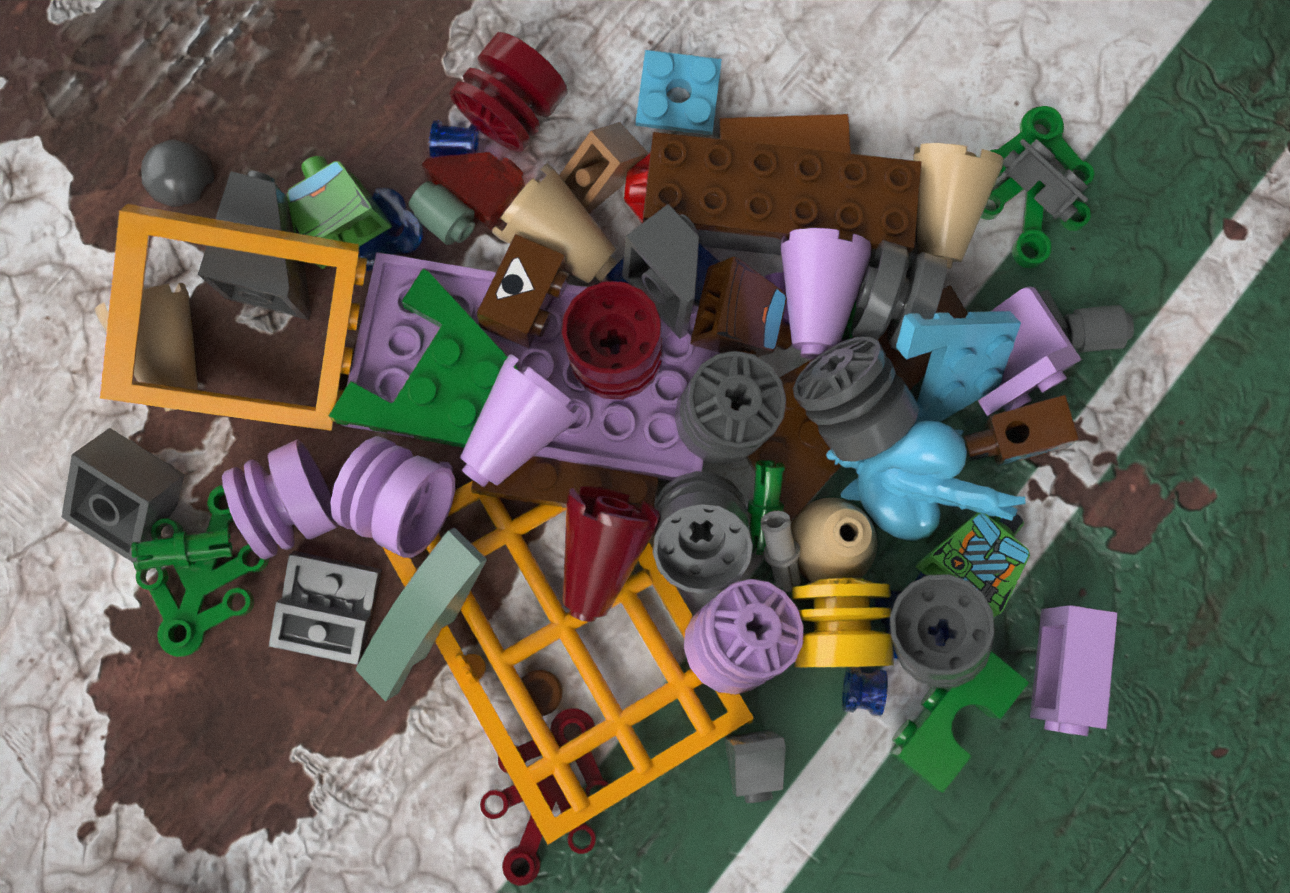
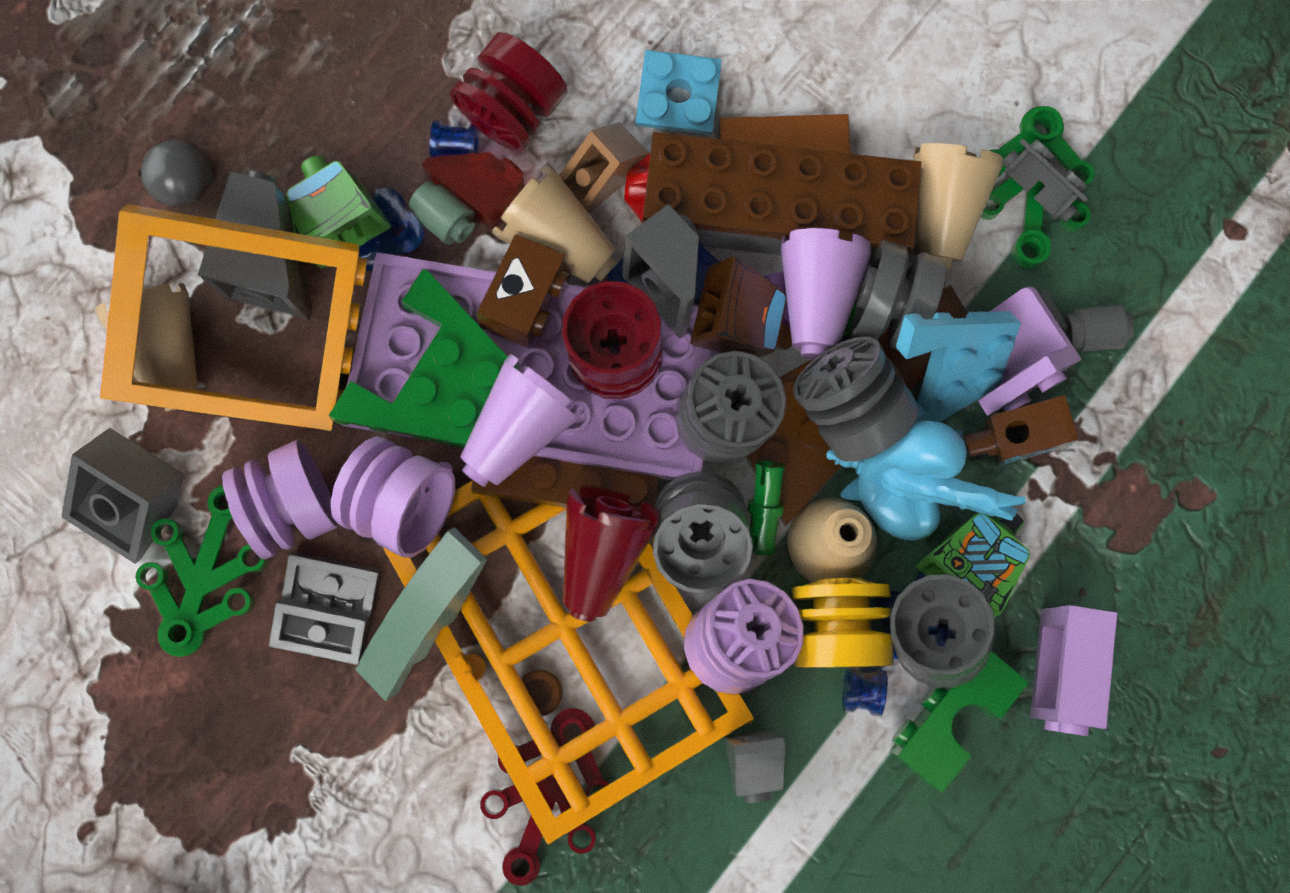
(182, 549): green pin -> none
(781, 550): light grey axle -> none

